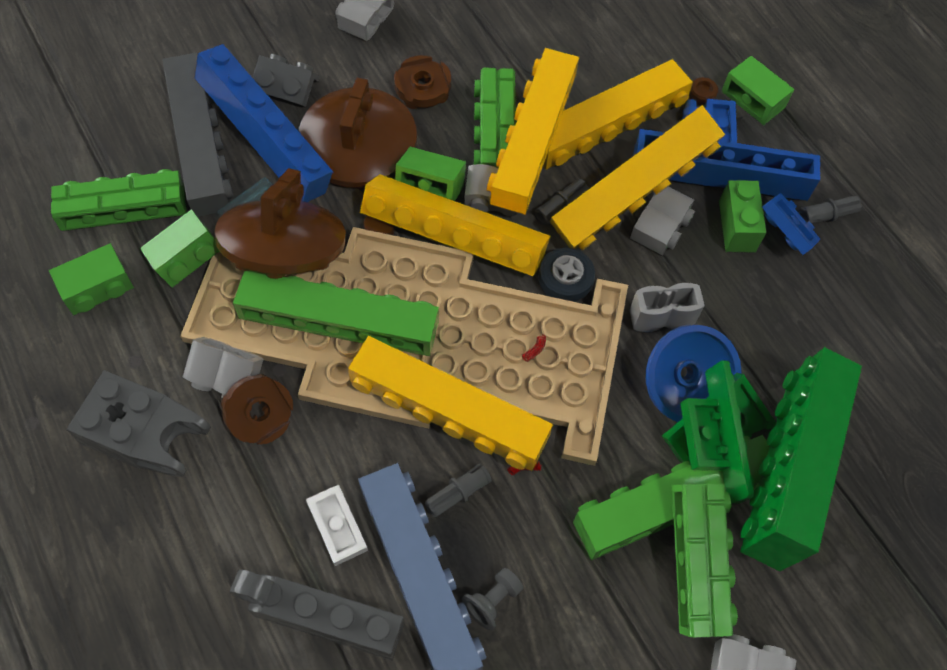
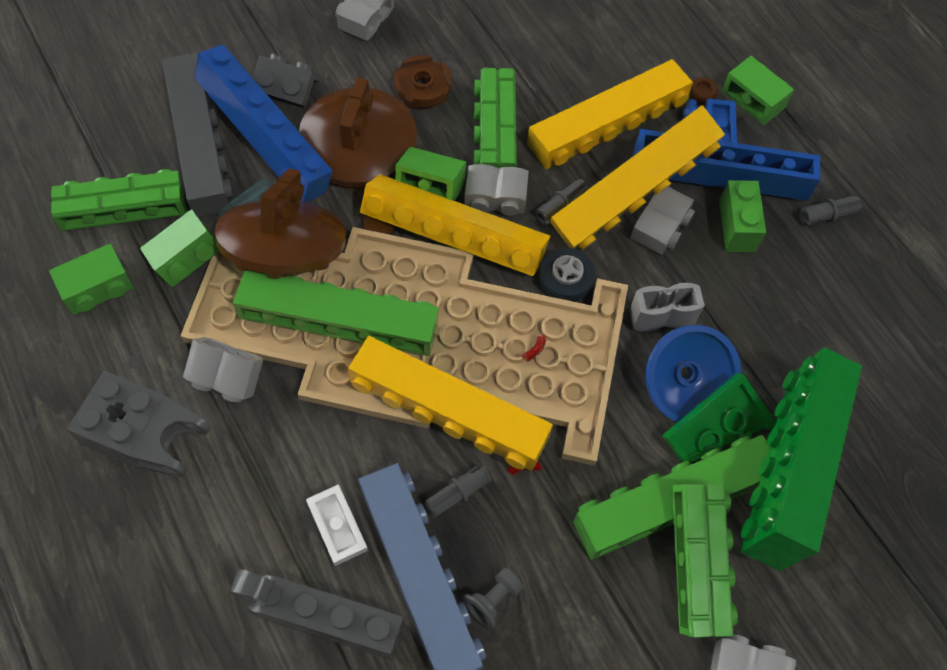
(239, 403): reddish brown plate -> none
(534, 131): yellow brick -> none
(716, 433): green bracket -> none
(798, 232): blue plate -> none

